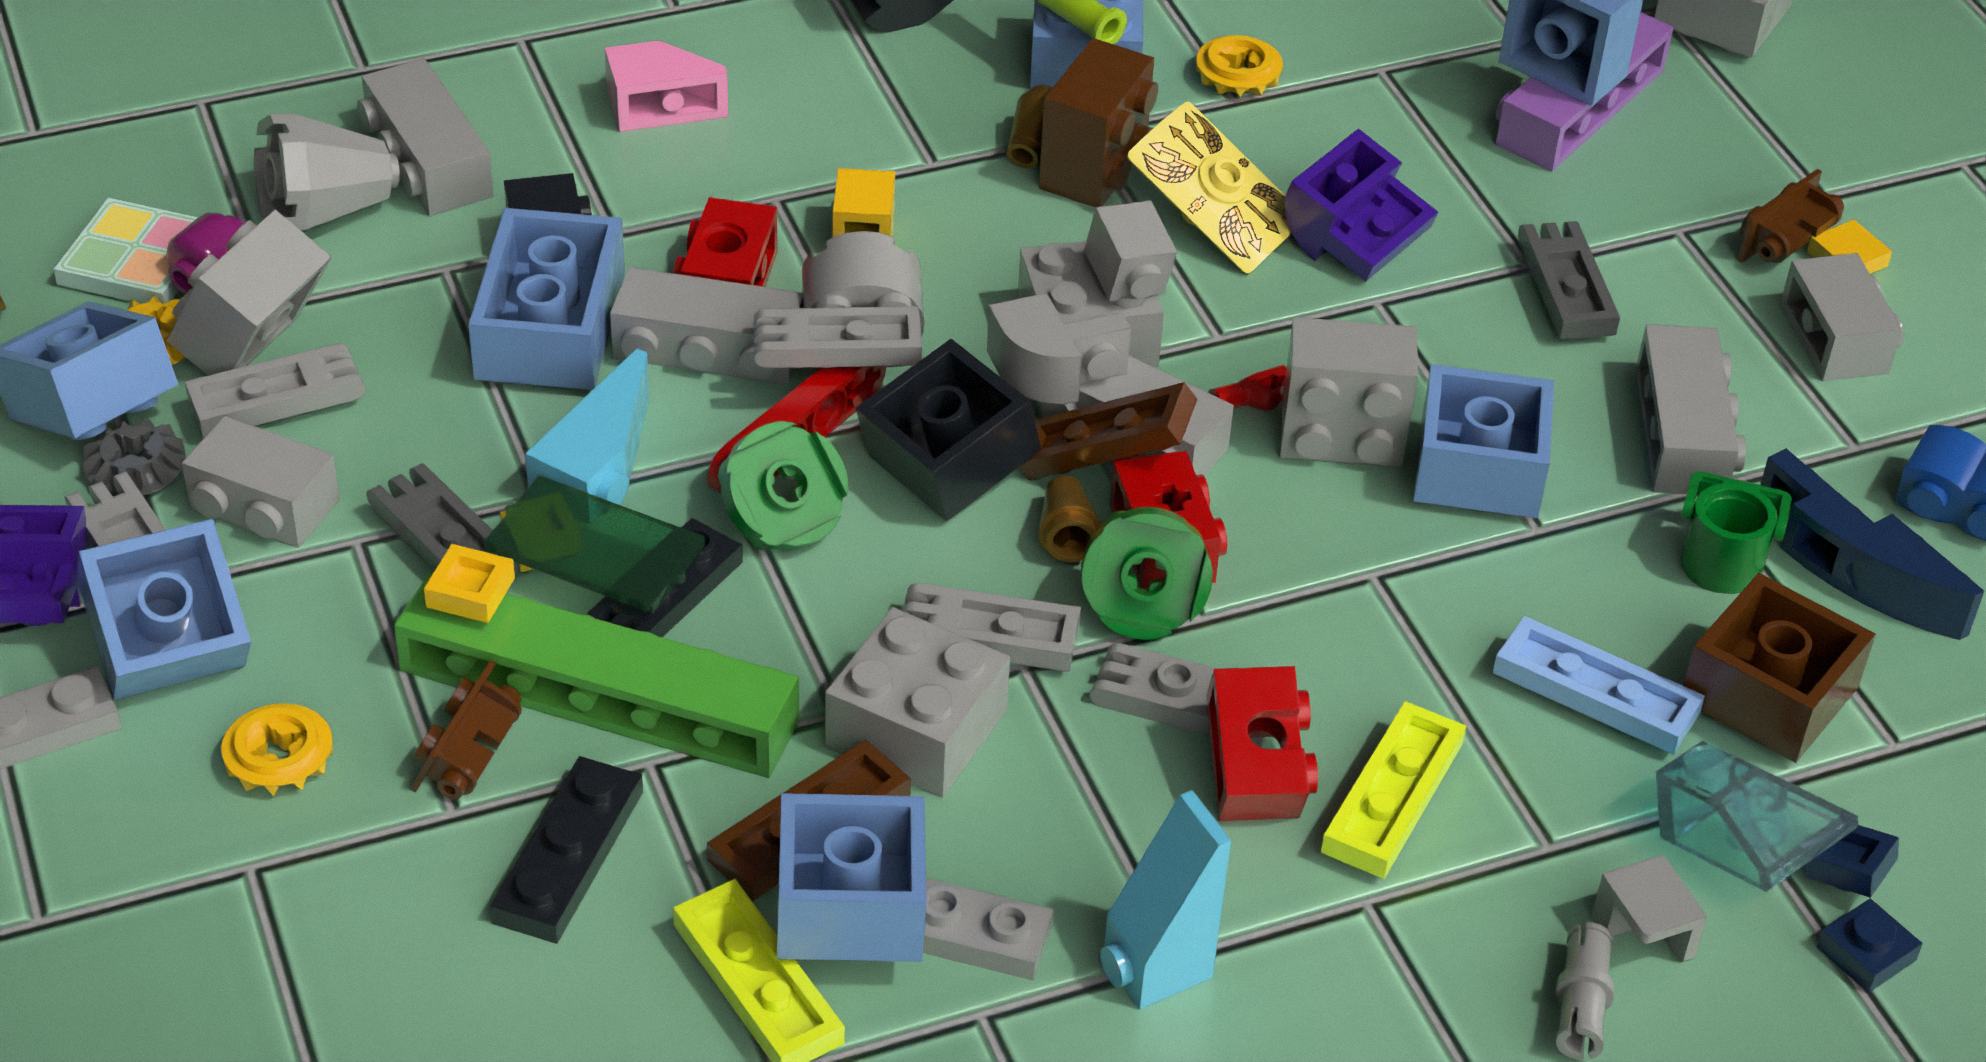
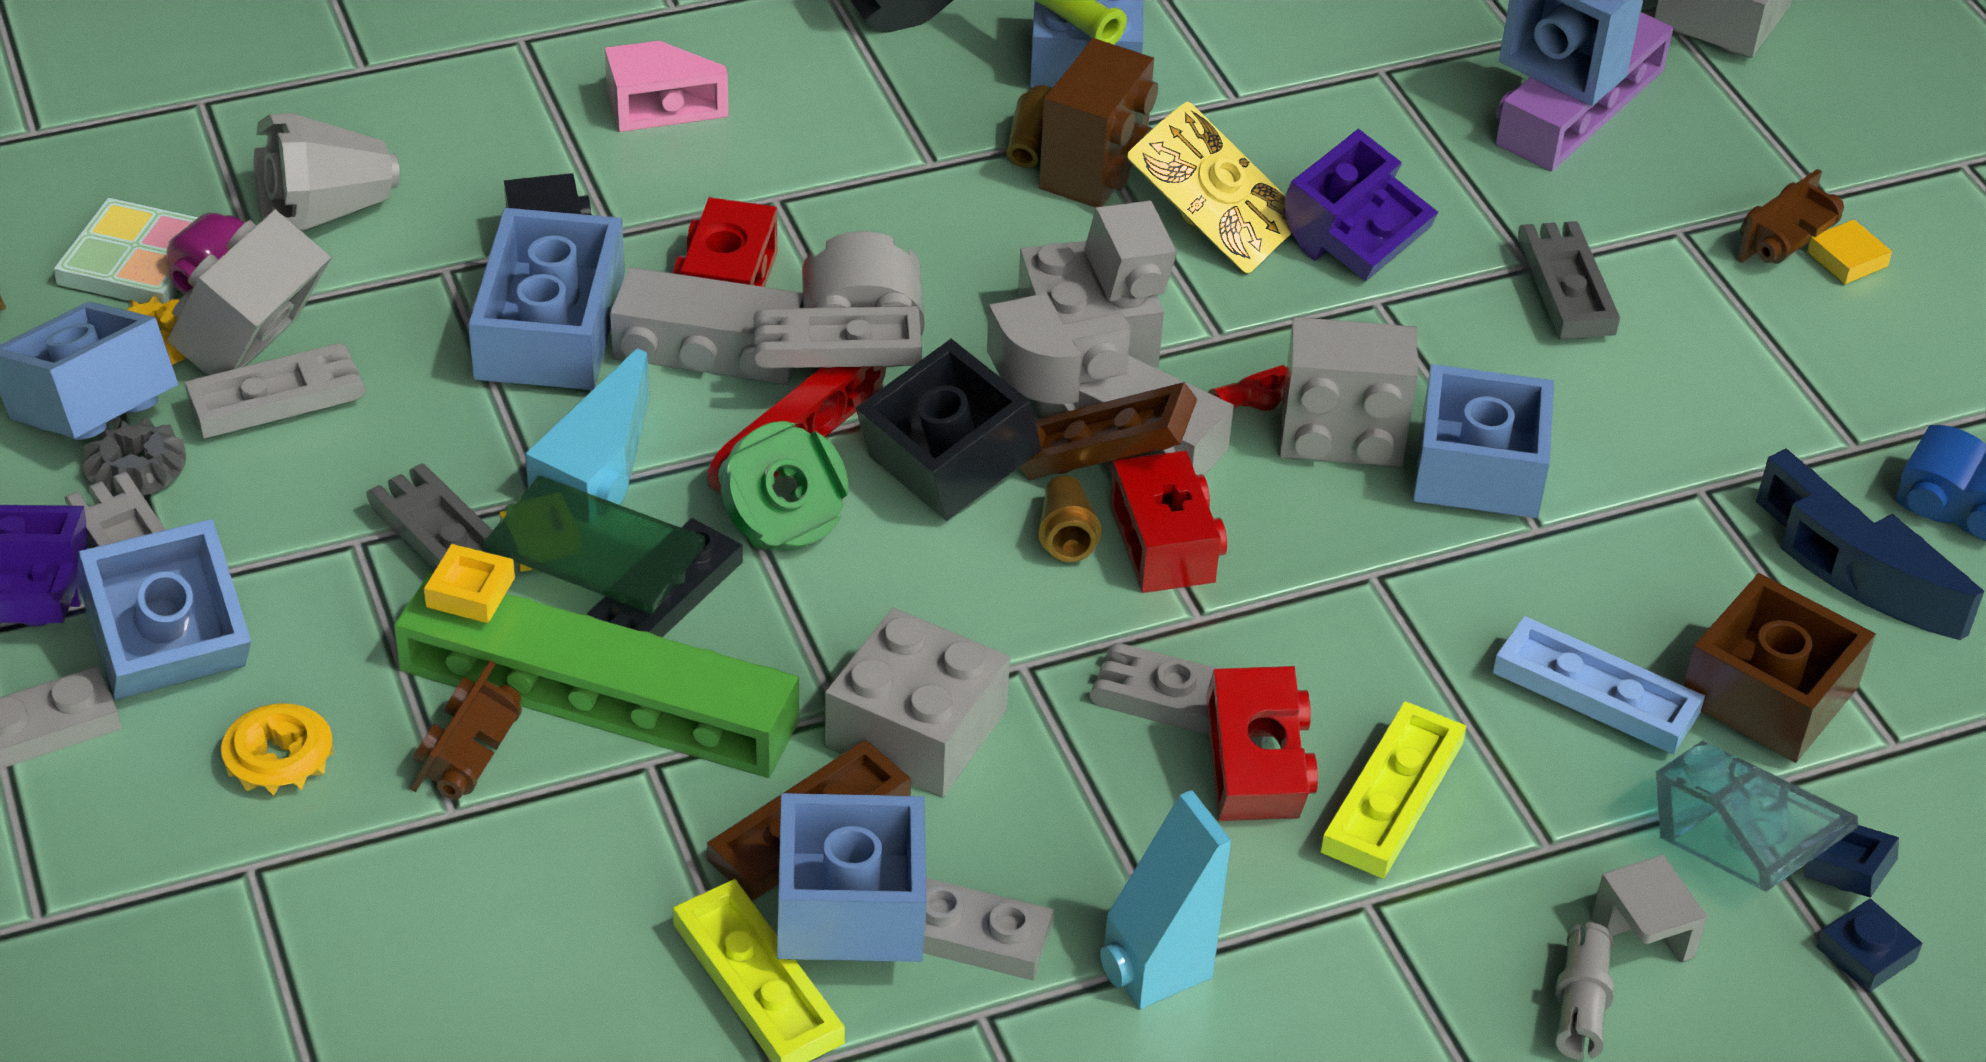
(261, 481): light grey brick -> none
(429, 134): light grey brick -> none
(567, 850): black plate -> none
(864, 201): yellow brick -> none
(1024, 629): light grey hinge -> none
(1167, 602): green plate -> none
(1221, 61): yellow gear -> none
(1687, 406): light grey brick -> none
(1730, 530): green piece -> none
(1841, 317): light grey brick -> none

